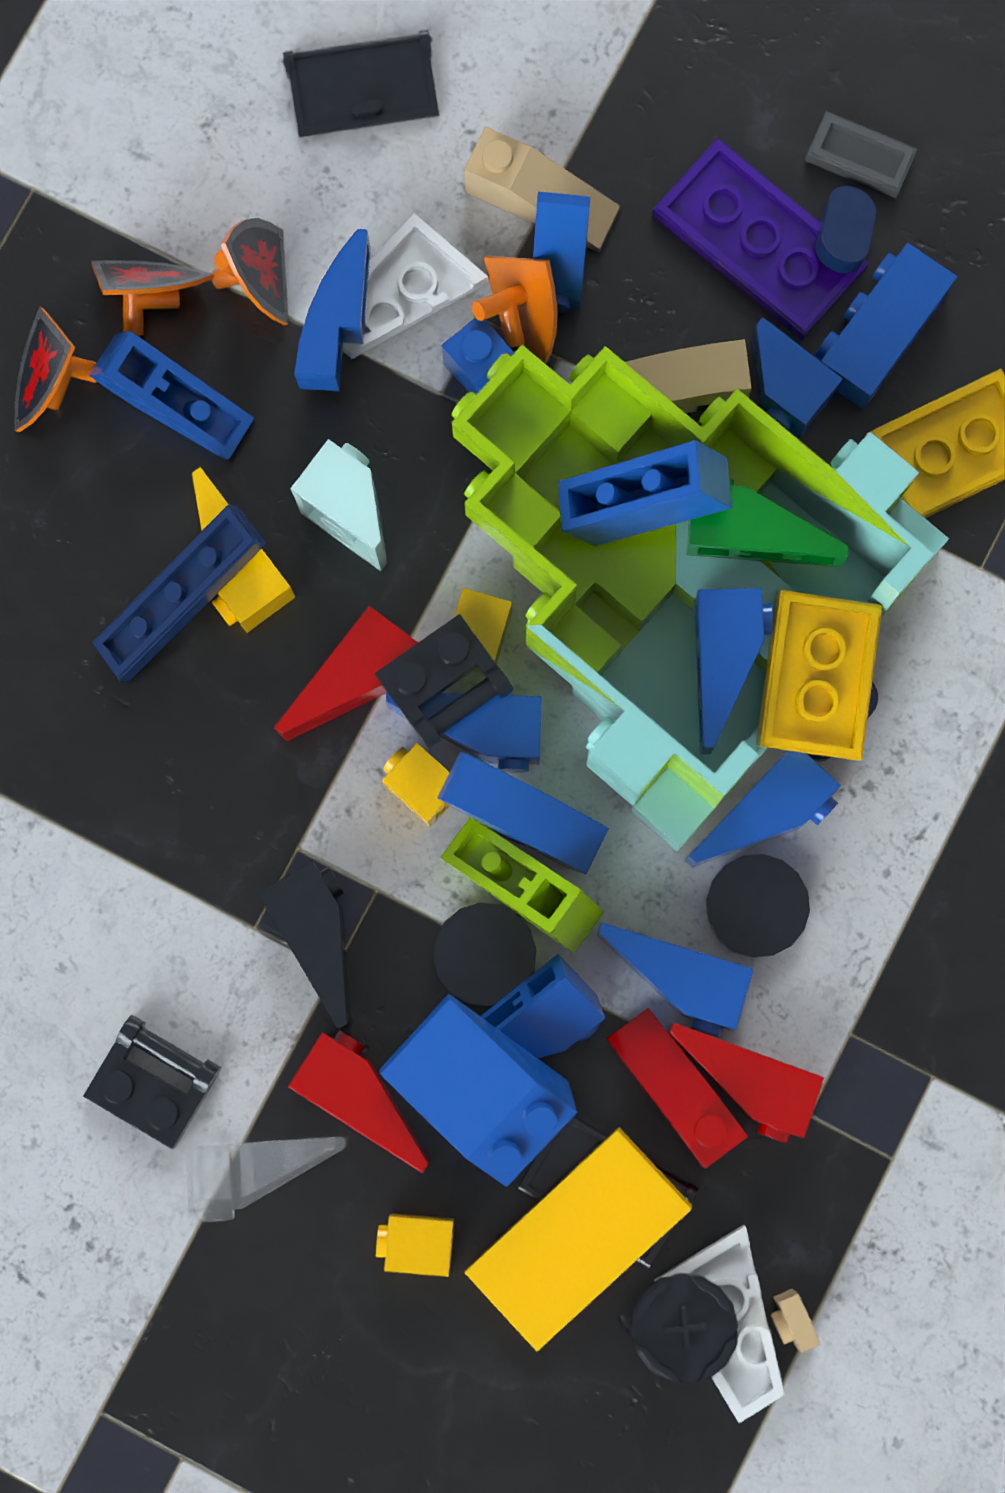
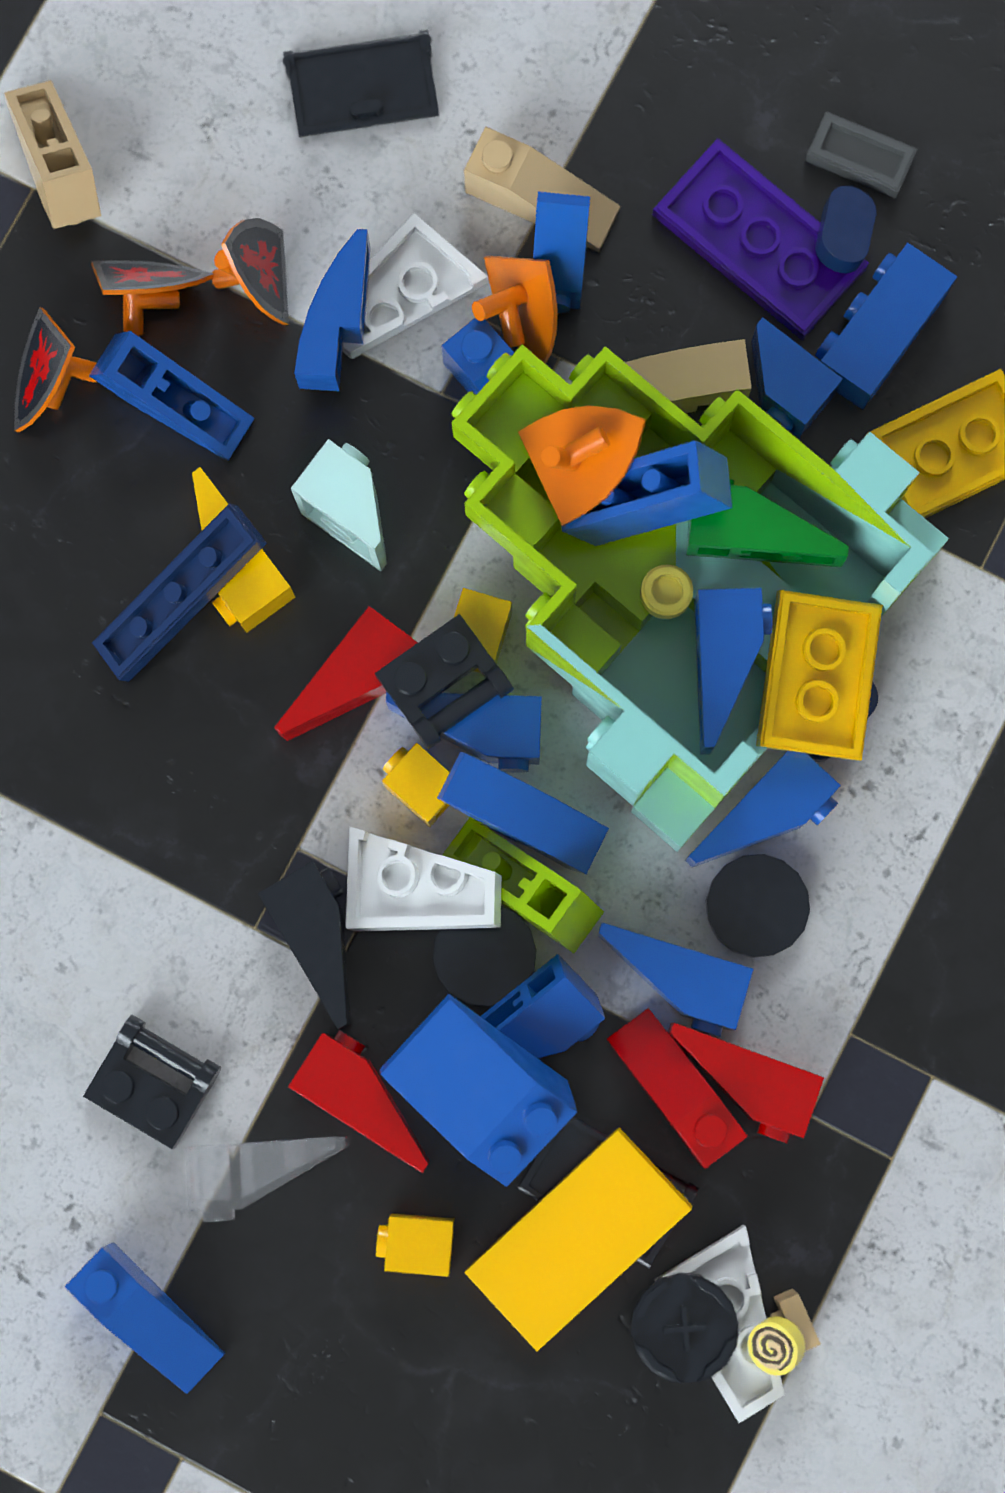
(54, 154): none -> tan slope
(144, 1317): none -> blue slope
(415, 889): none -> white wing
(582, 455): none -> orange shield
(666, 591): none -> light yellow tile
(776, 1345): none -> tile

